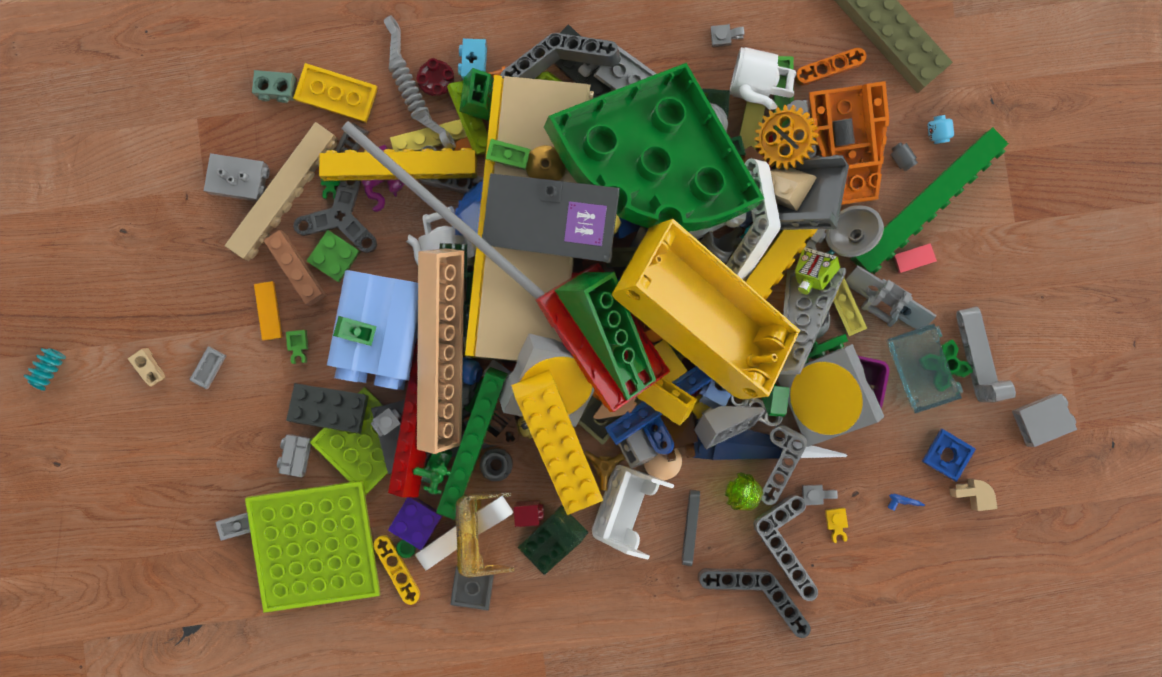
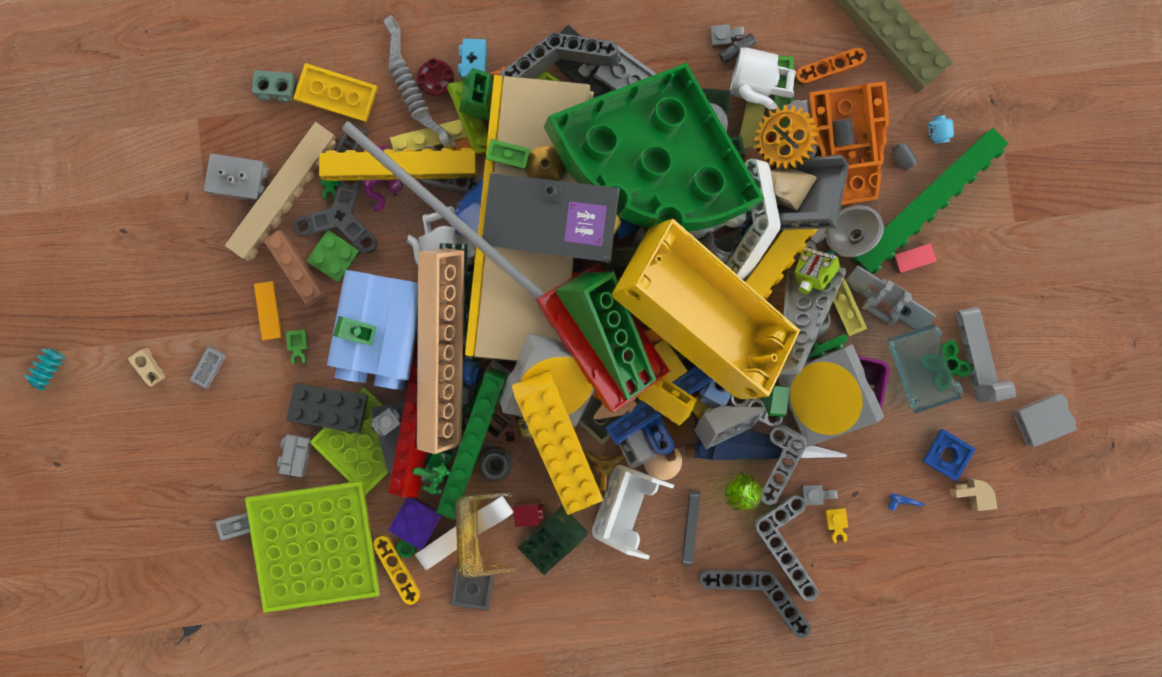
(733, 50): none -> dark grey pin

